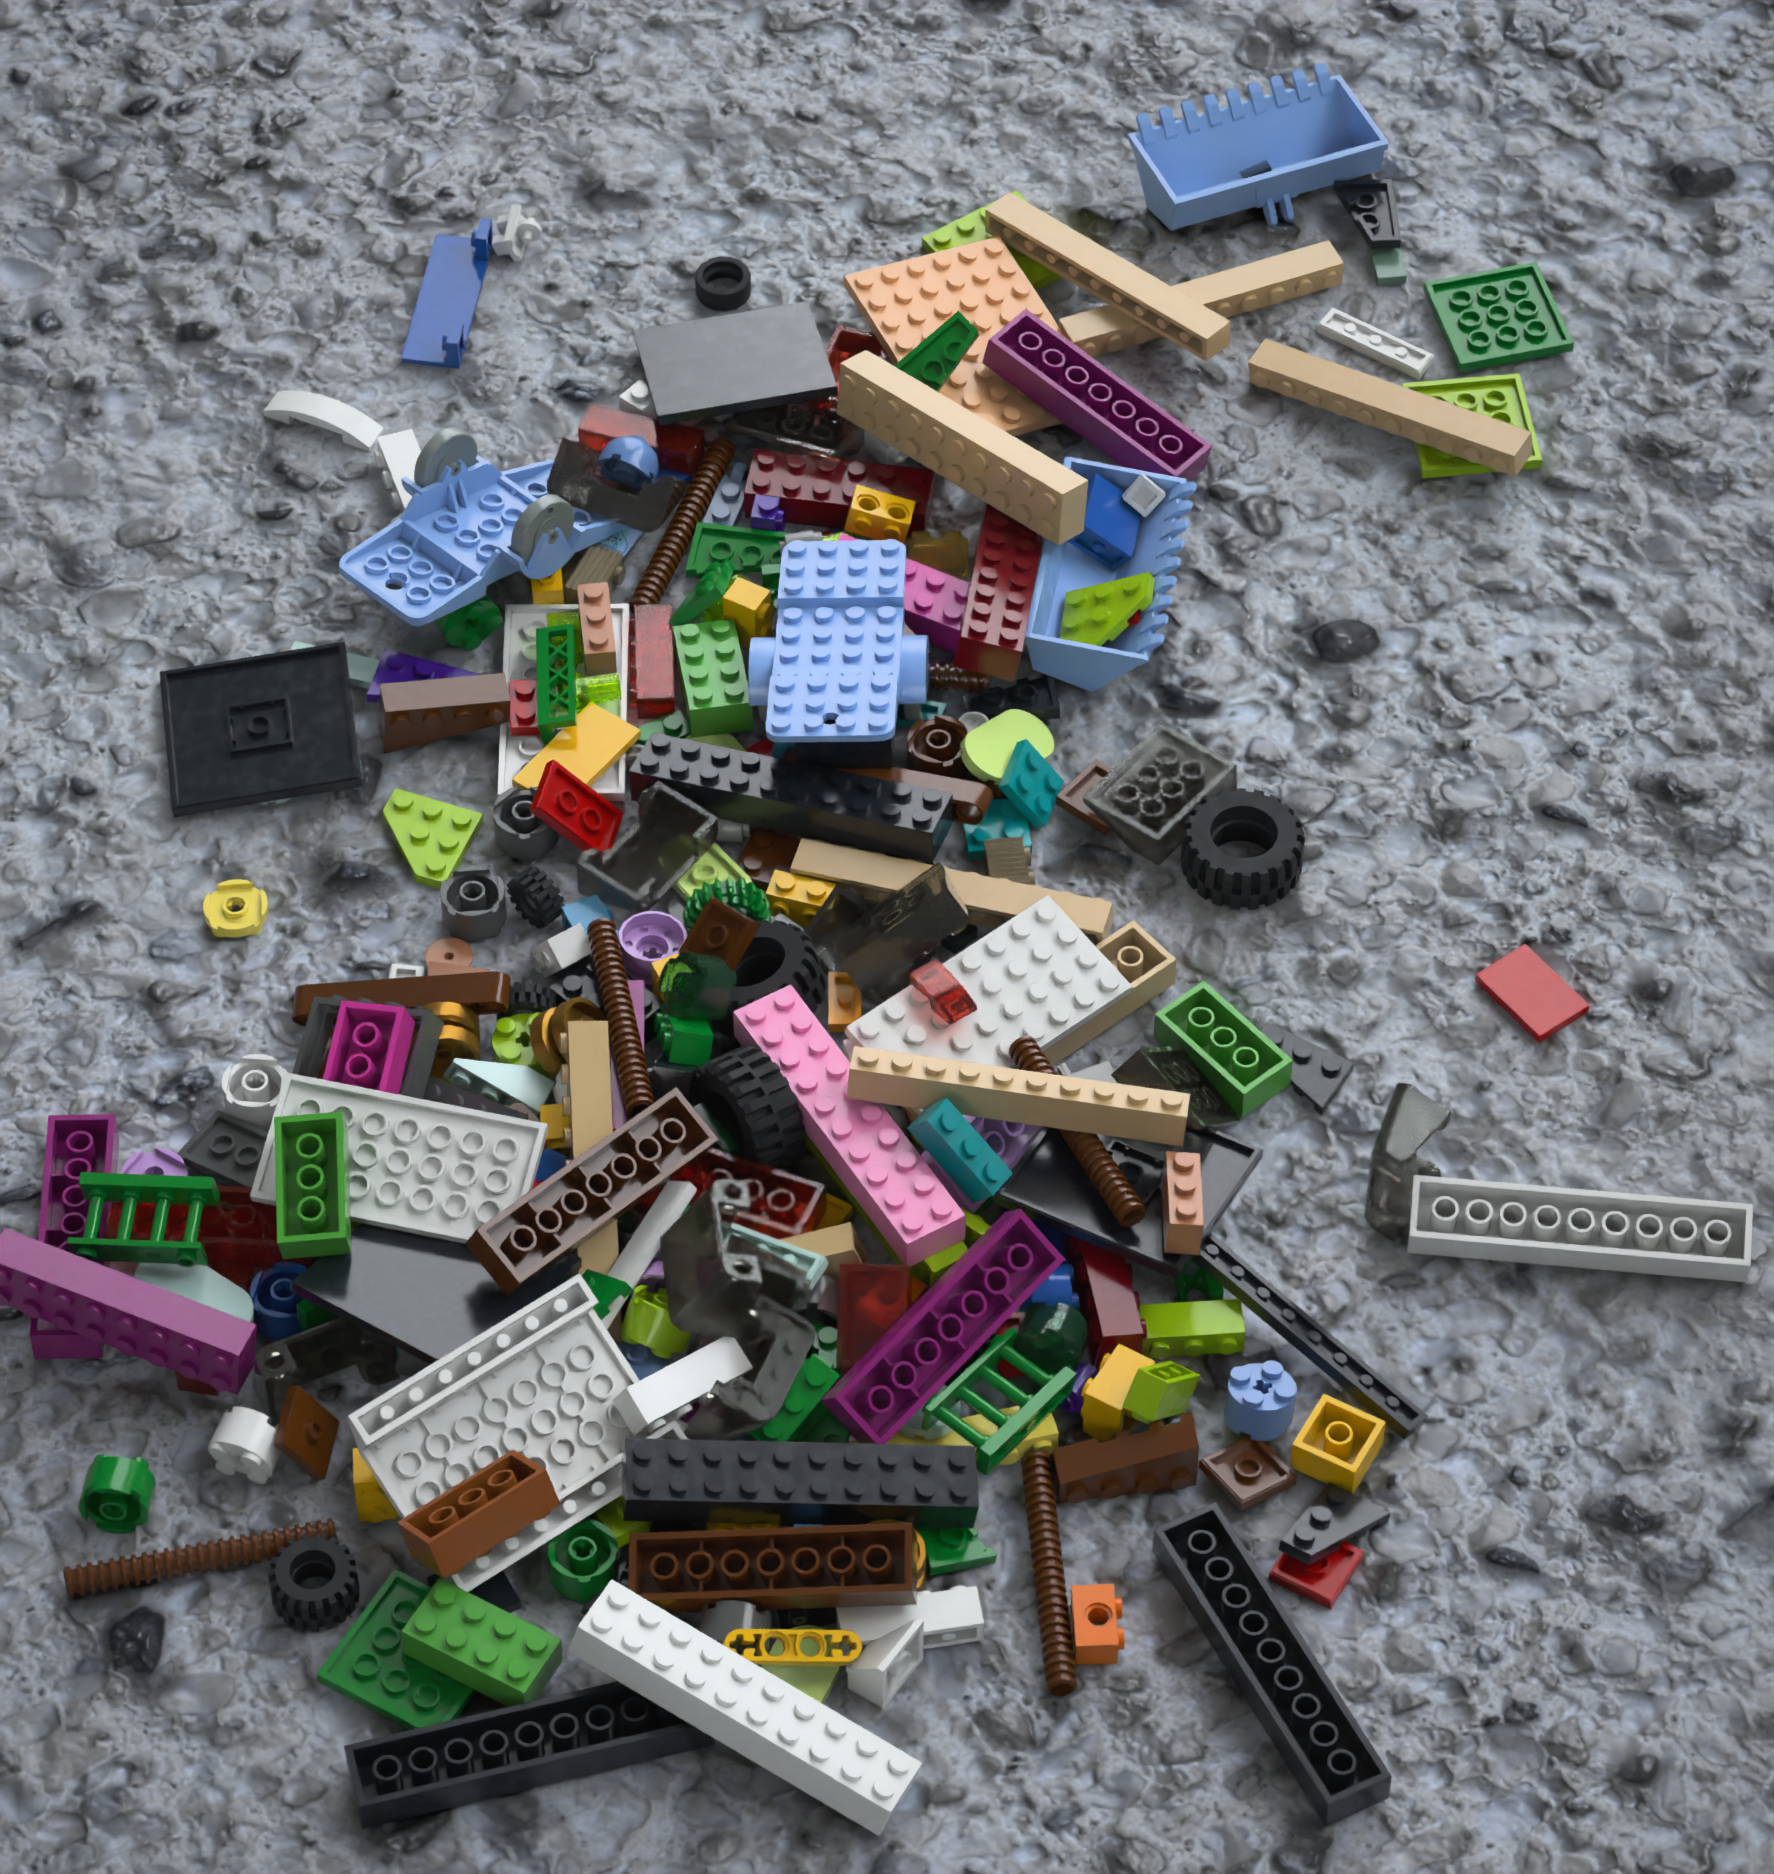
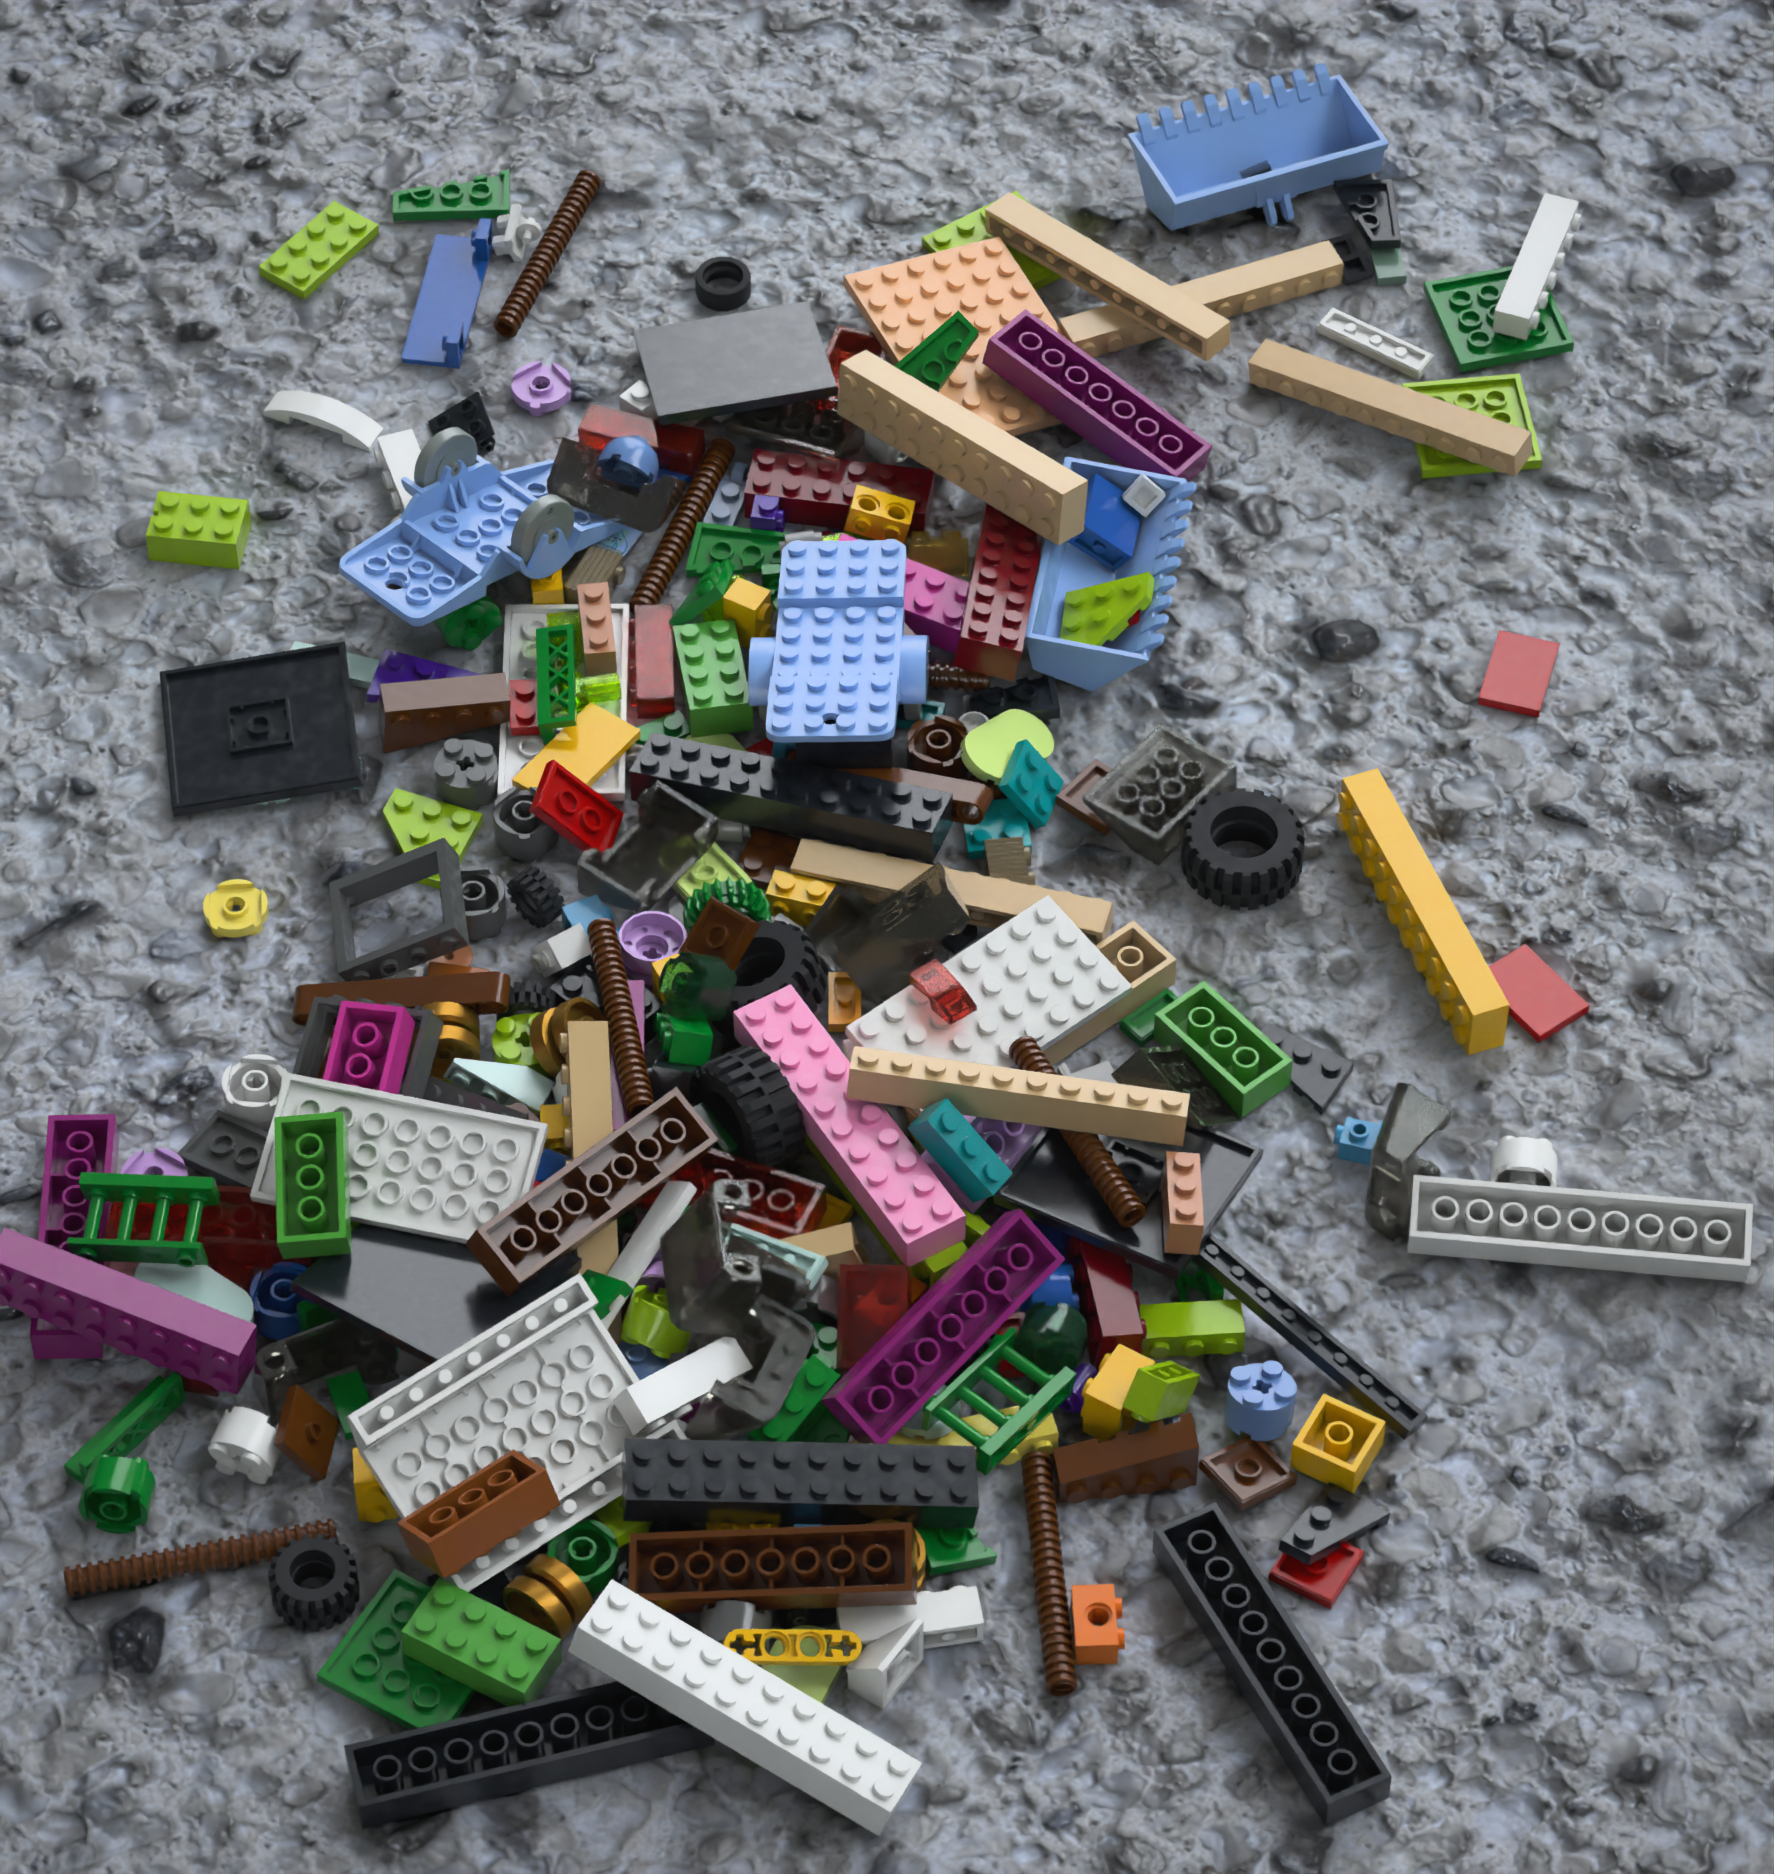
(131, 1424): none -> green fence
(198, 530): none -> lime piece
(318, 249): none -> lime plate
(347, 1395): none -> green tile
(388, 877): none -> dark grey window
(455, 200): none -> green wing
(466, 773): none -> dark grey brick
(469, 416): none -> black hinge
(541, 400): none -> lavender plate
(547, 254): none -> reddish brown piece
(548, 1596): none -> pearl gold wheel
(1140, 1023): none -> green tile
(1355, 264): none -> black slope
(1356, 1140): none -> dark azure brick
(1422, 912): none -> yellow brick
(1518, 673): none -> tile
(1524, 1162): none -> white brick
(1536, 267): none -> white brick

